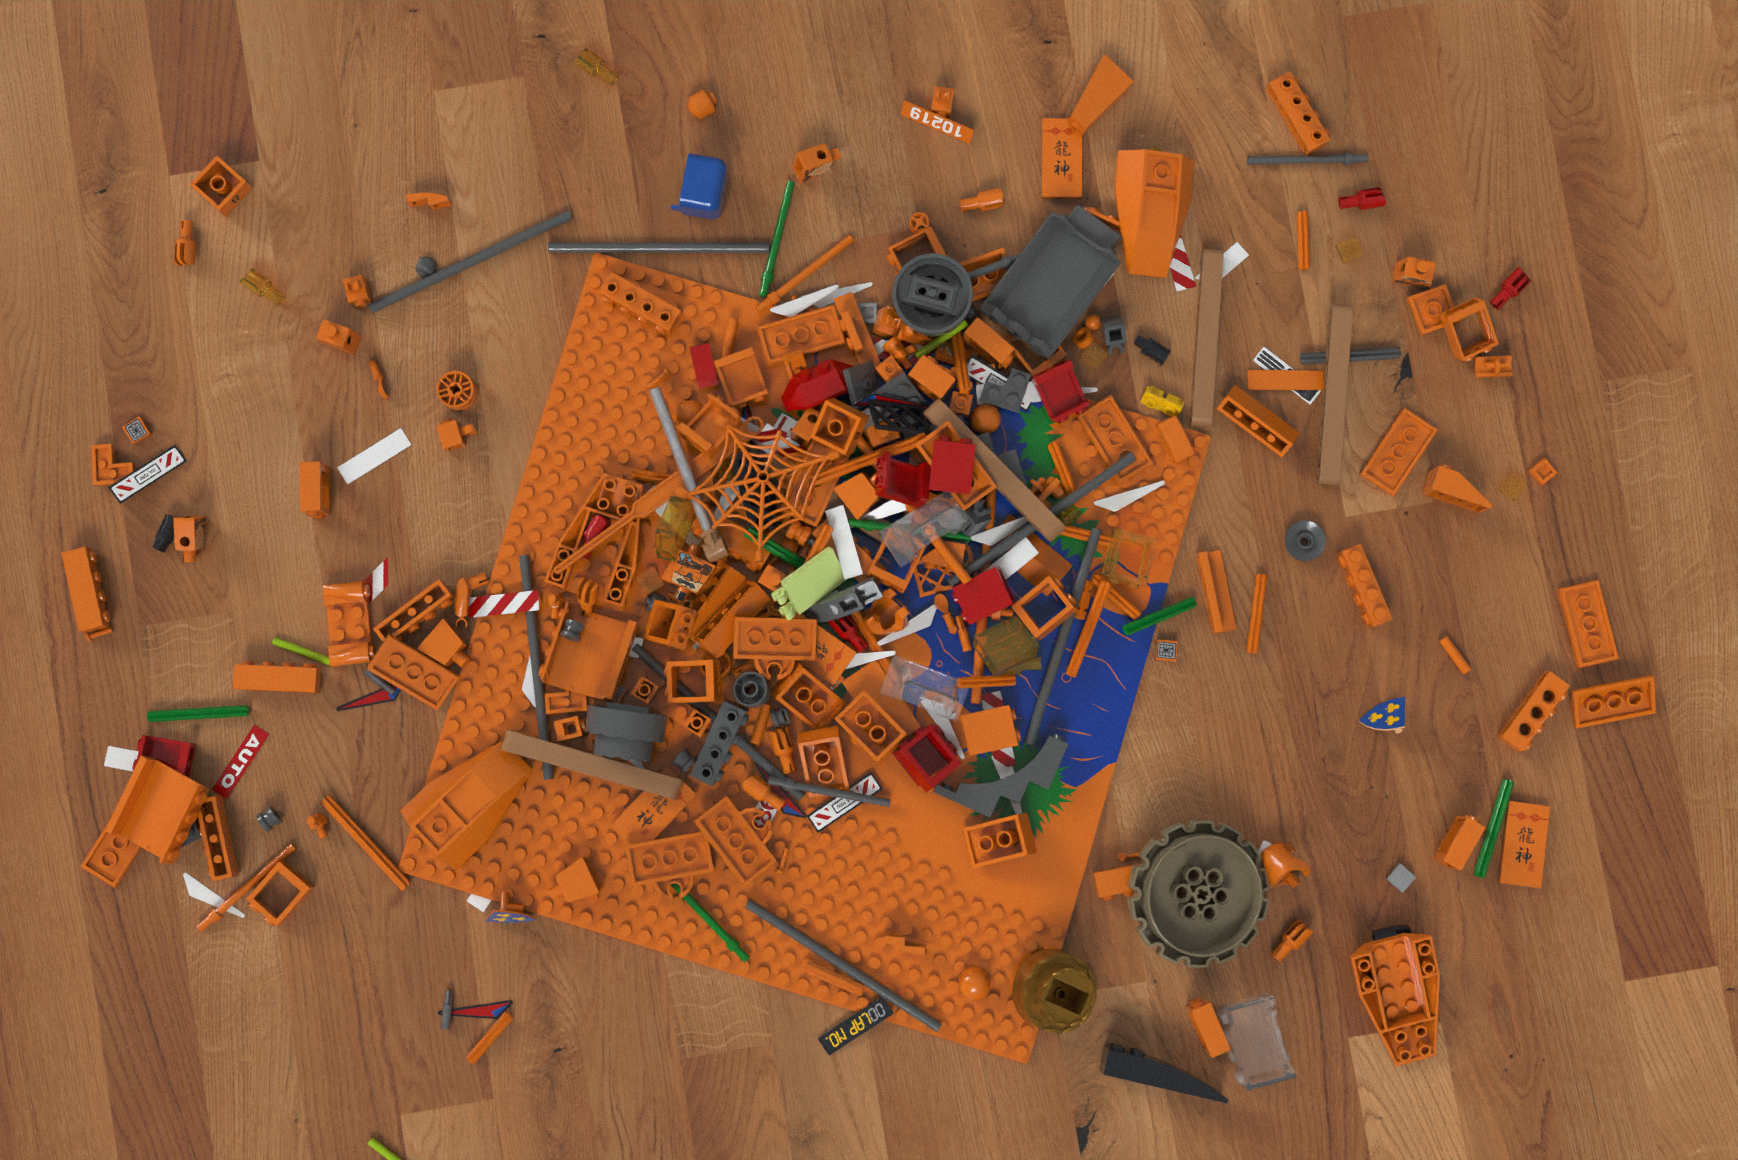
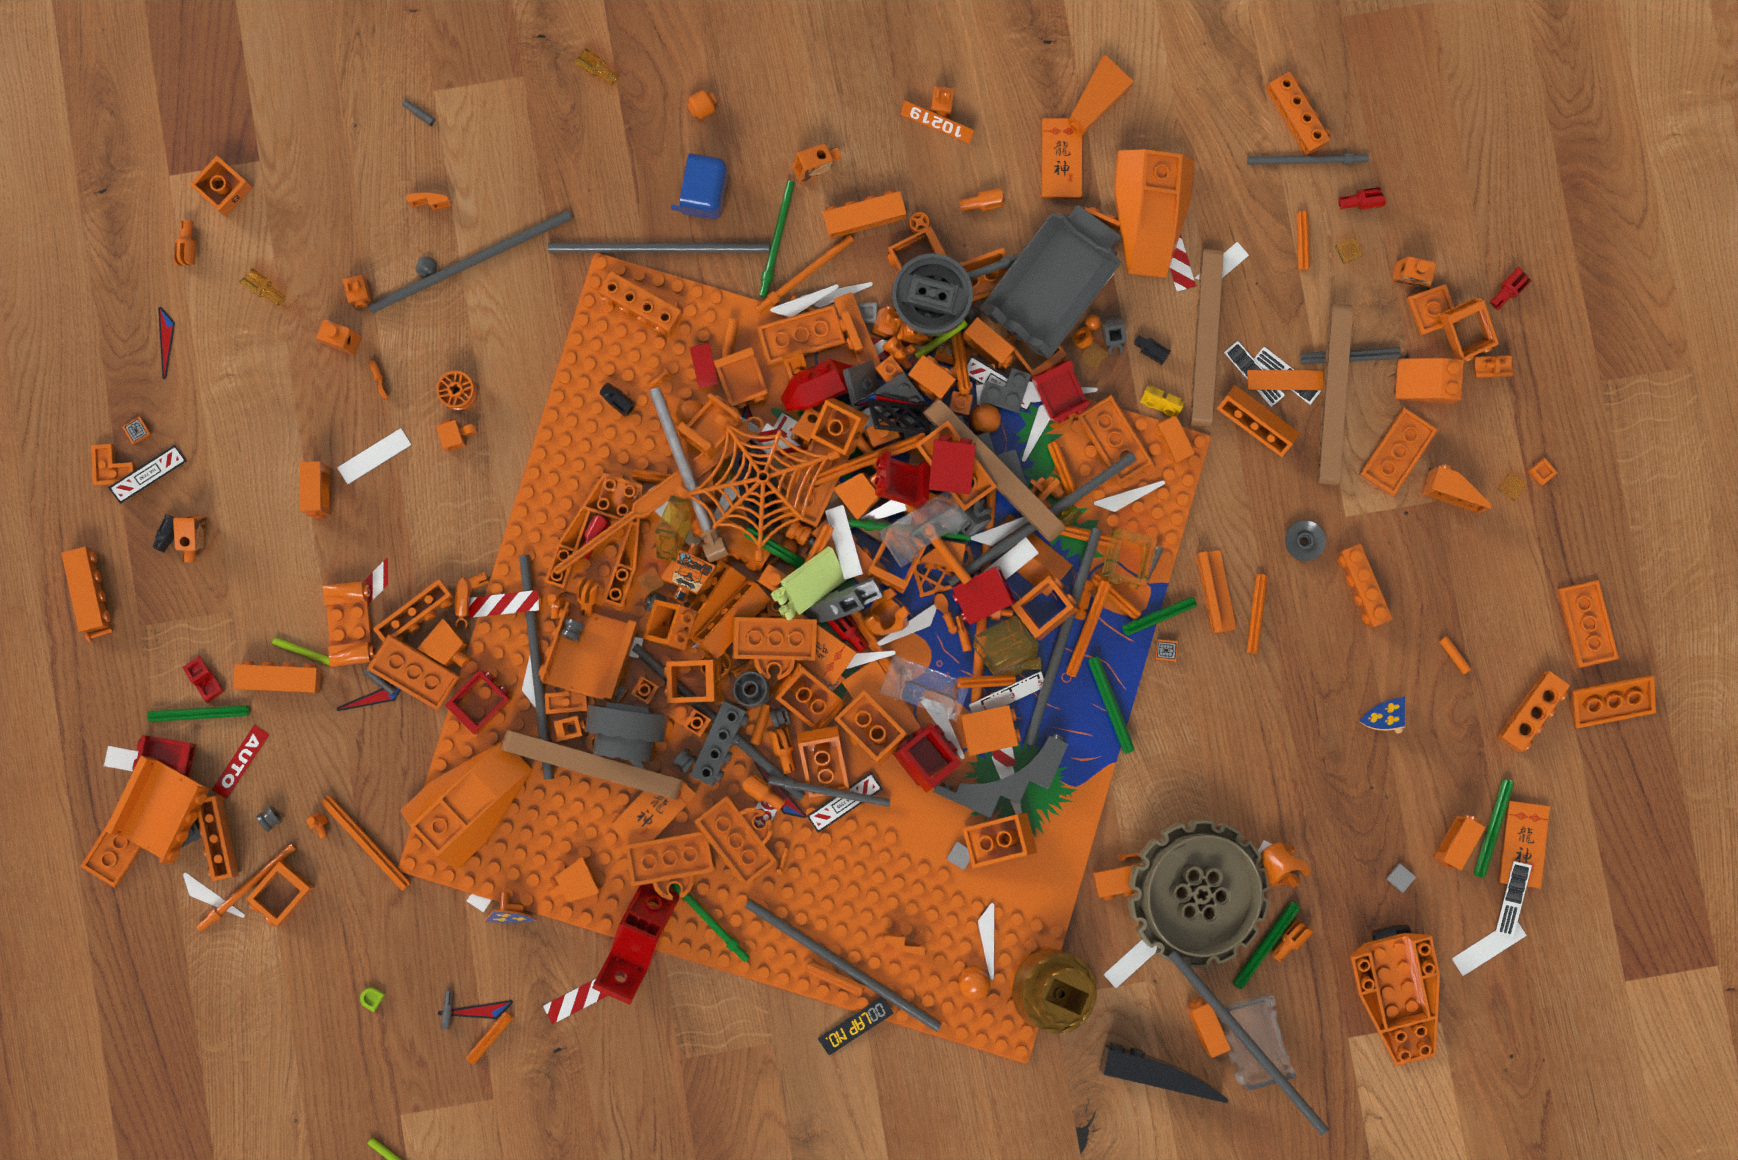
(166, 329): none -> sticker
(203, 679): none -> red slope
(371, 998): none -> lime tile
(418, 112): none -> flat silver pin
(453, 705): none -> red window
(573, 1002): none -> sticker
(617, 399): none -> black hinge
(635, 944): none -> red bracket
(864, 215): none -> orange brick
(959, 856): none -> light grey tile
(986, 927): none -> white sticker
(1009, 693): none -> white sticker
(1039, 425): none -> white sticker
(1111, 705): none -> green axle
(1129, 963): none -> white sticker
(1157, 553): none -> flat silver pin
(1245, 362): none -> sticker
(1248, 1042): none -> dark grey piece
(1266, 945): none -> green axle
(1429, 380): none -> orange slope
(1485, 950): none -> white sticker
(1513, 899): none -> sticker

